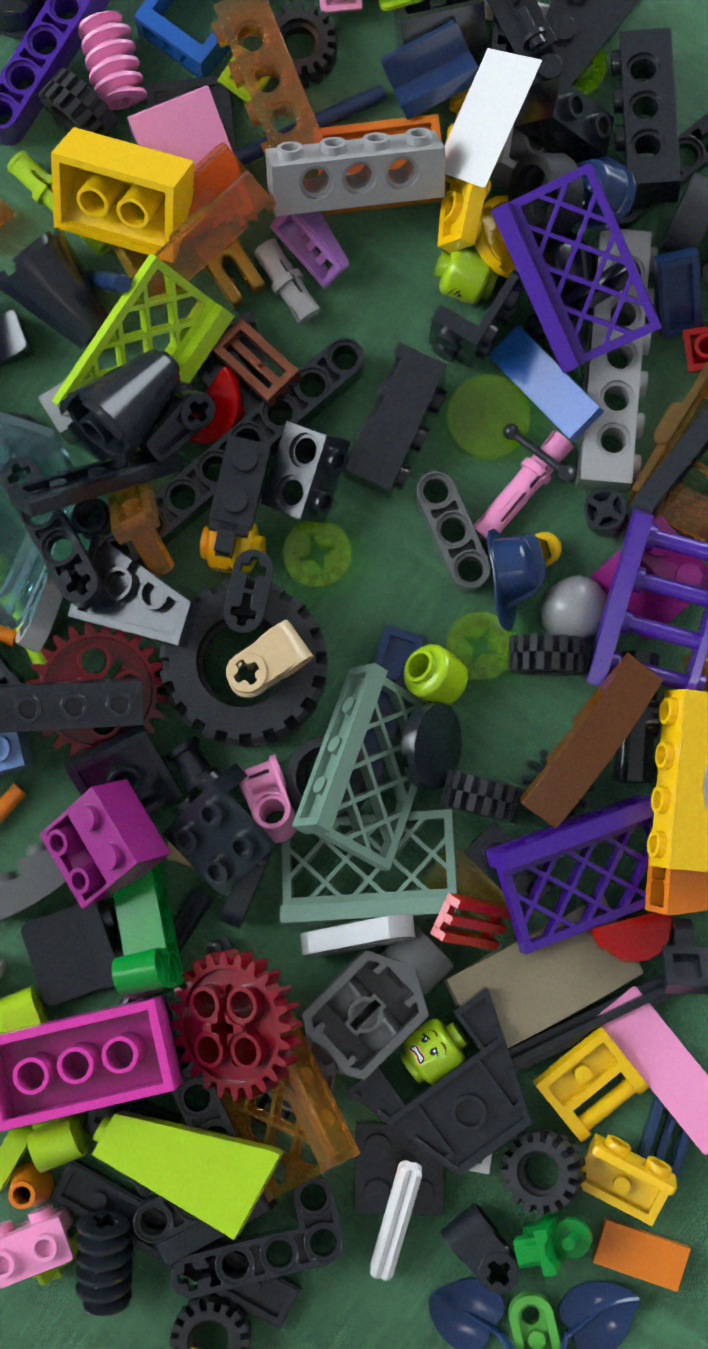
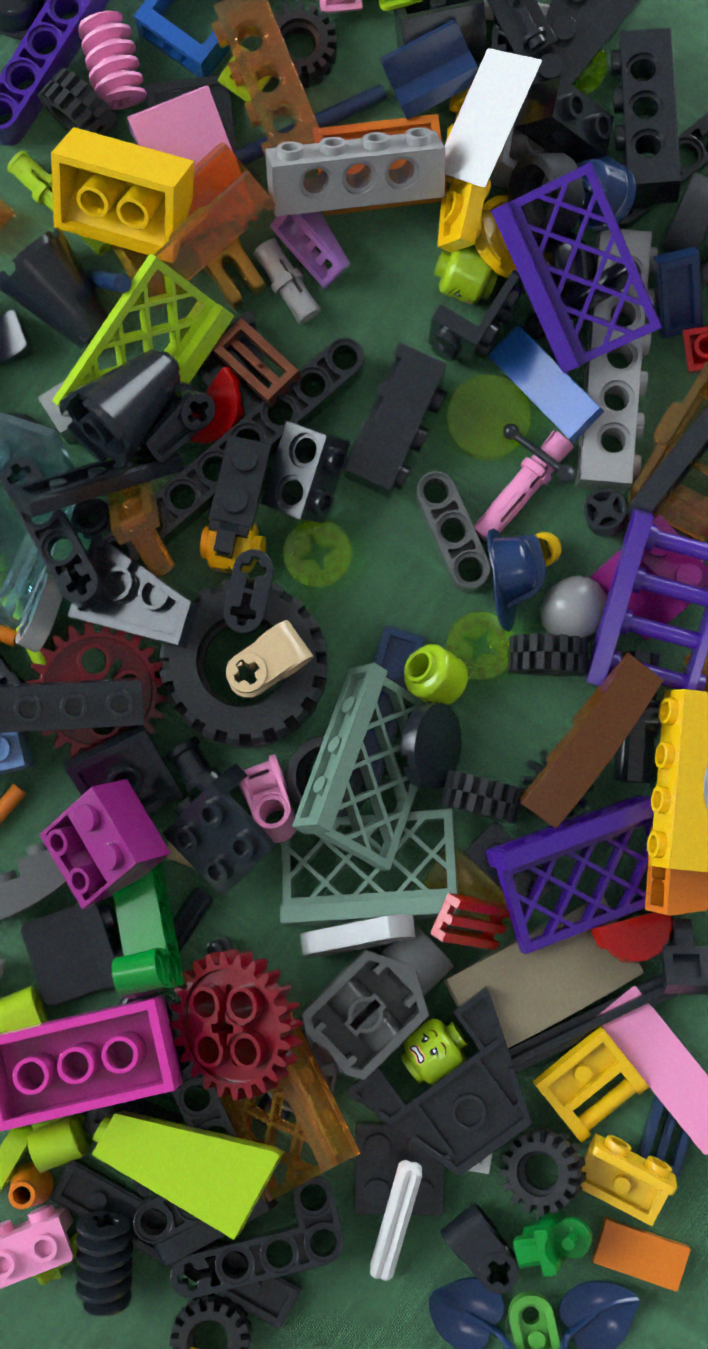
(243, 894): black beam -> none

